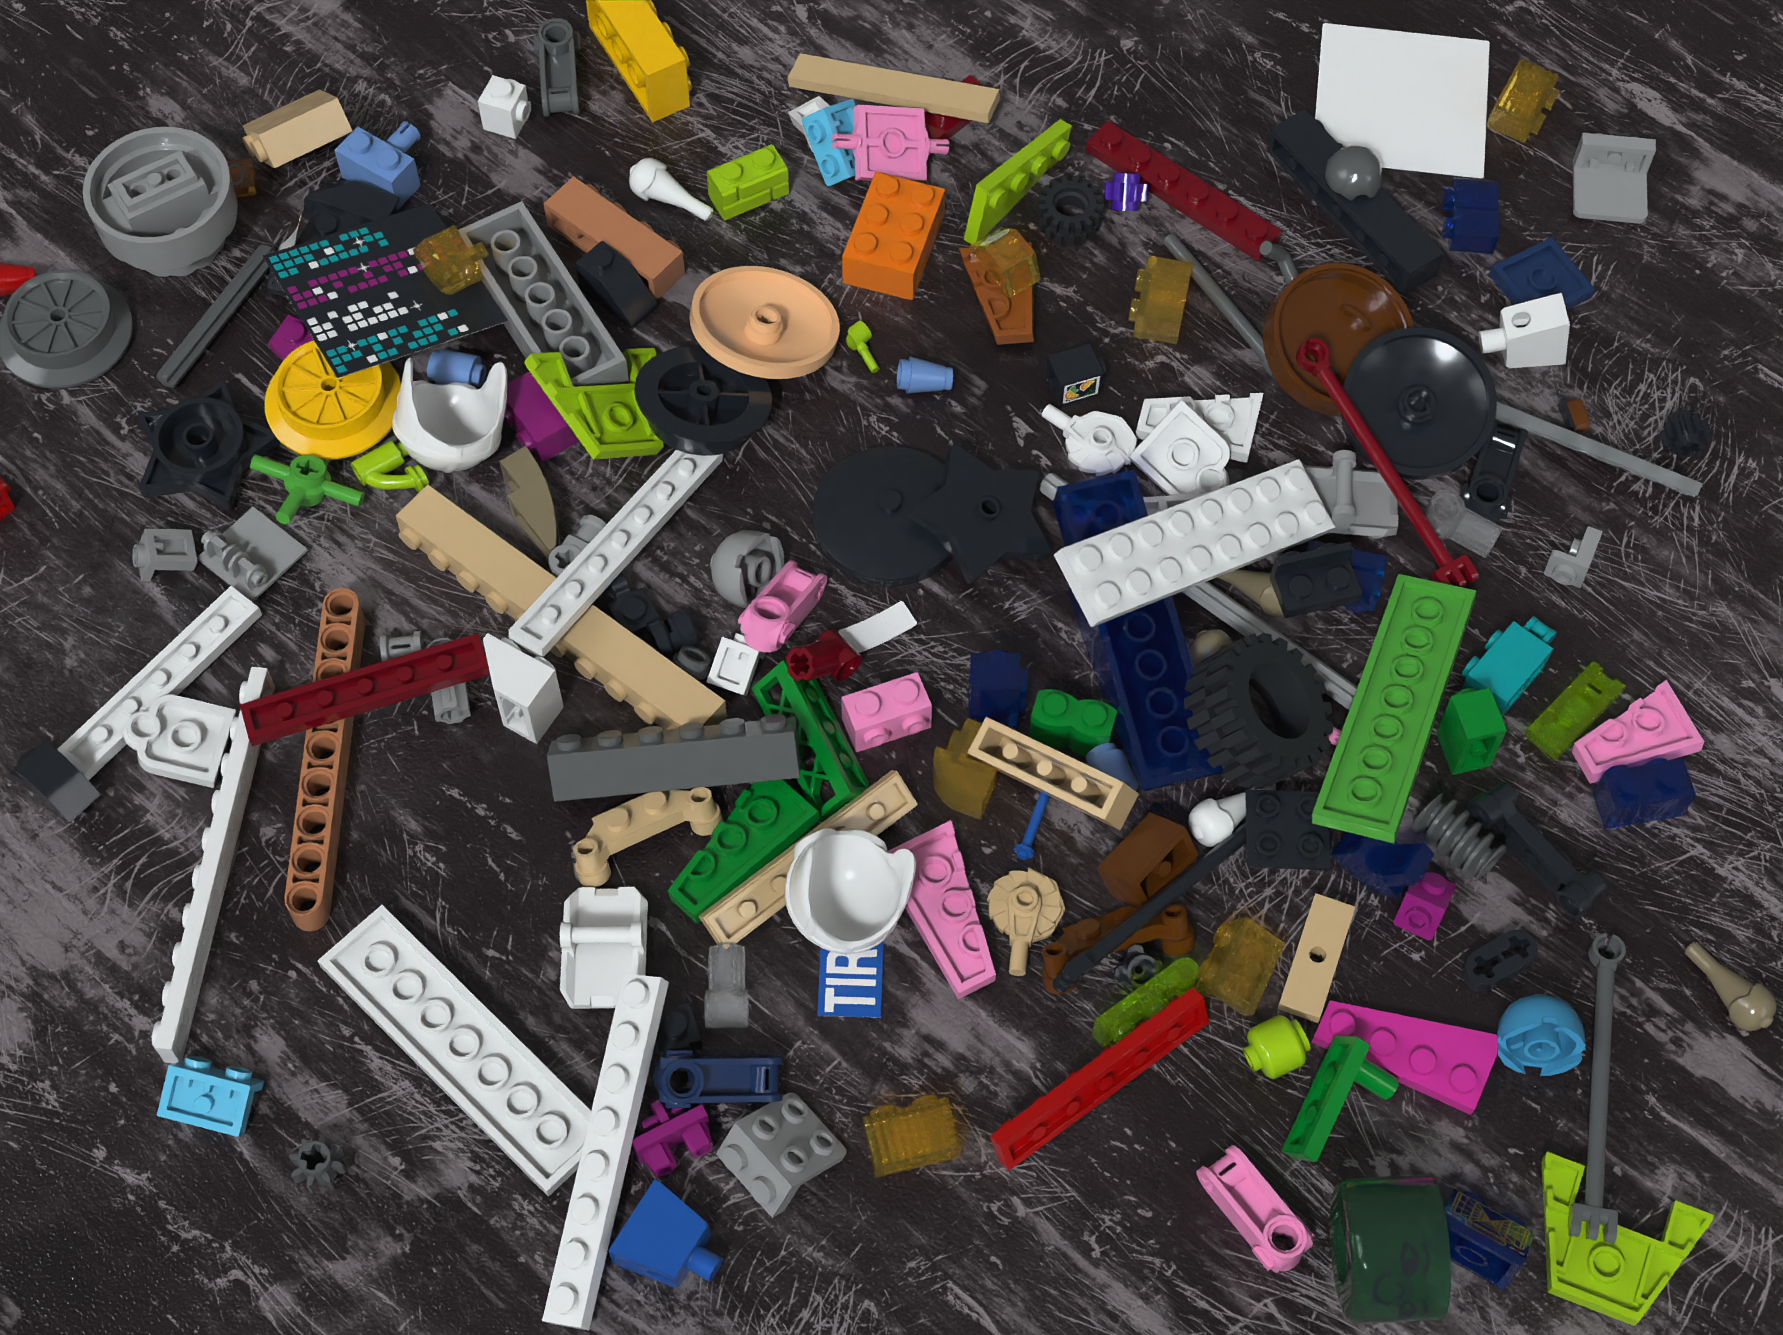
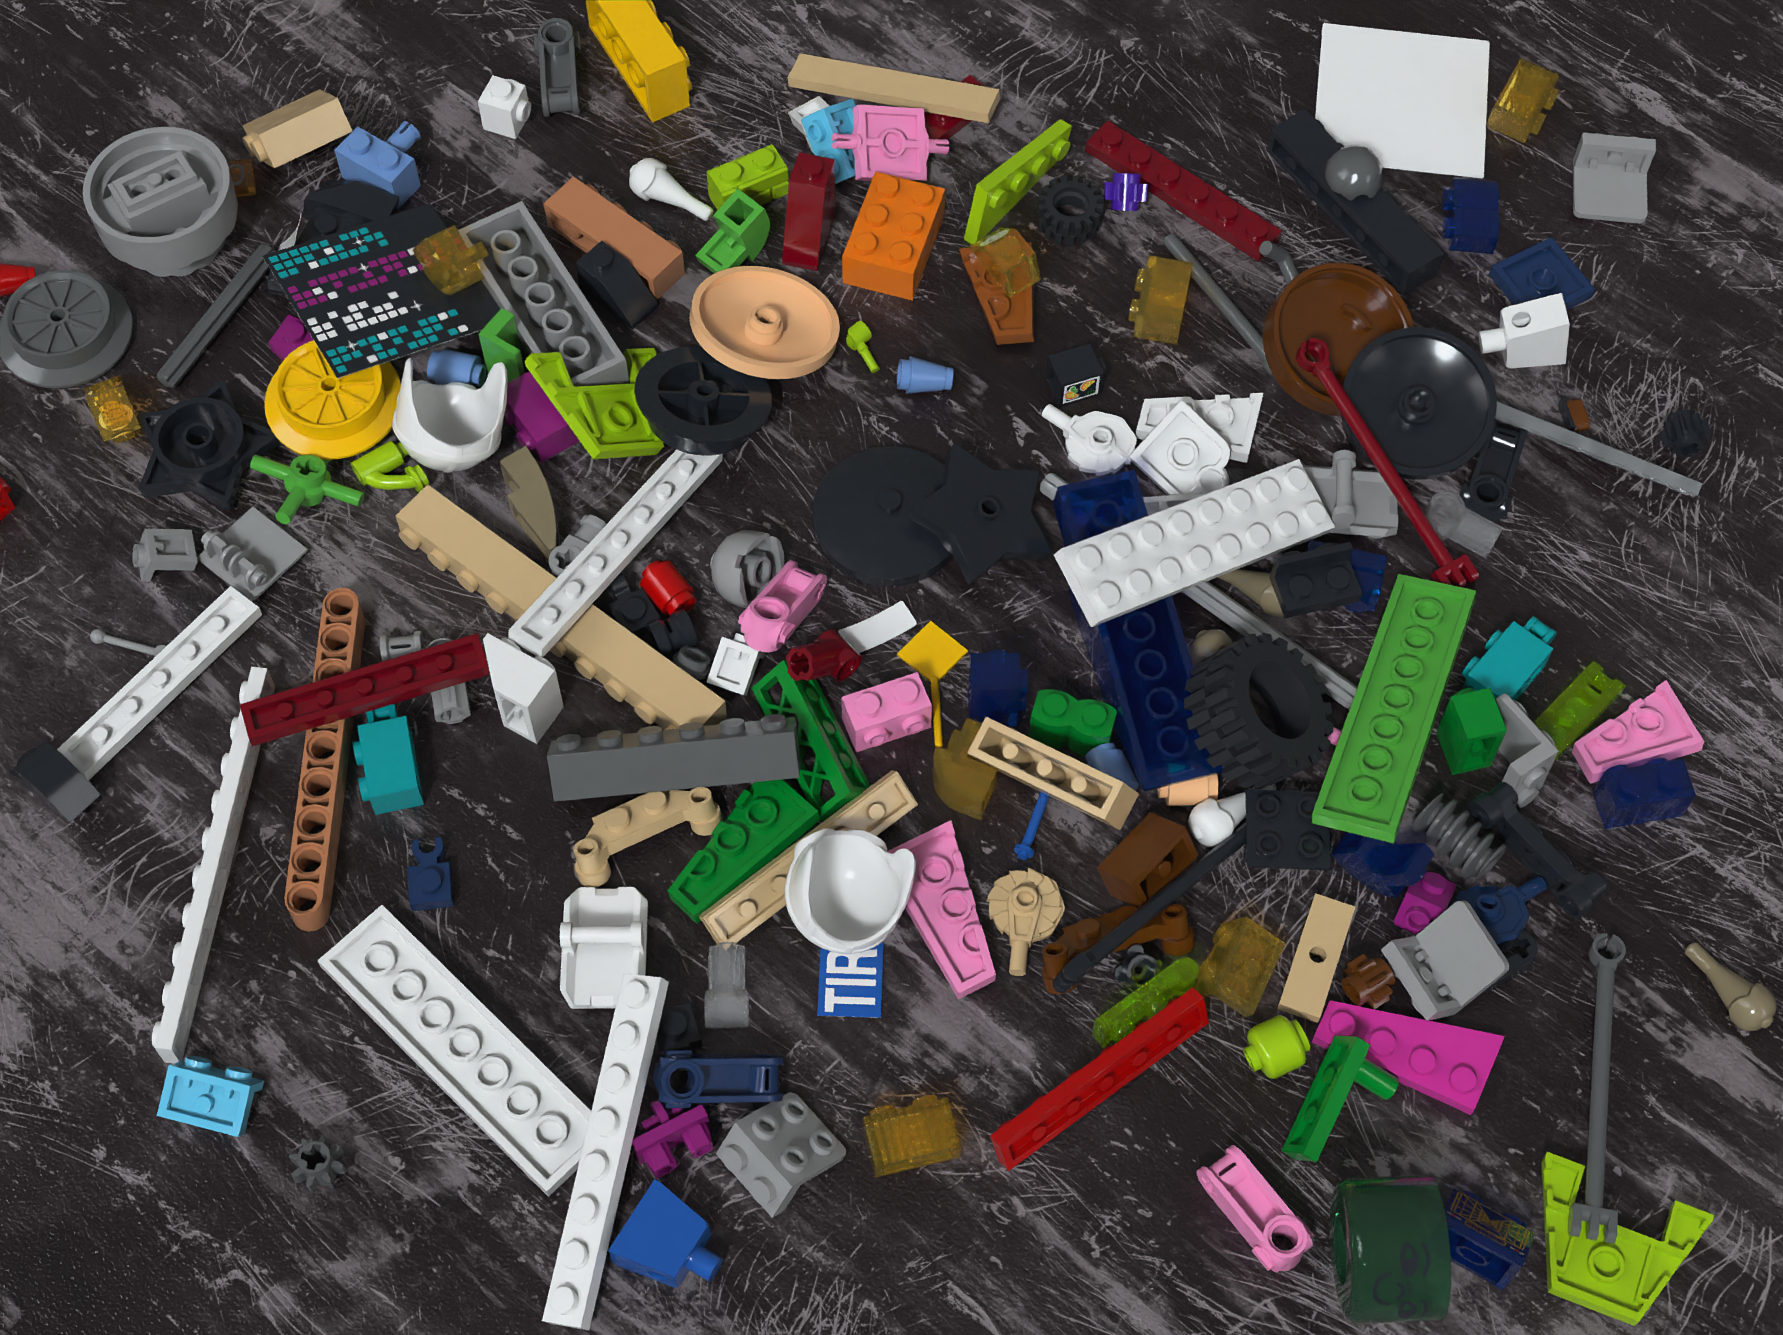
(99, 636): none -> light grey hinge
(112, 410): none -> clear yellow slope
(180, 738): white plate -> none
(388, 762): none -> teal brick
(430, 881): none -> dark blue plate
(502, 344): none -> bright green panel
(667, 587): none -> red brick
(741, 234): none -> bright green brick
(809, 211): none -> dark red slope
(933, 656): none -> yellow piece
(1190, 792): none -> light nougat brick
(1368, 981): none -> reddish brown gear
(1447, 962): none -> light grey bracket
(1502, 910): none -> dark blue piece
(1526, 749): none -> light grey bracket
(1540, 1034): dark azure cylinder -> none
(1573, 567): light grey bracket -> none

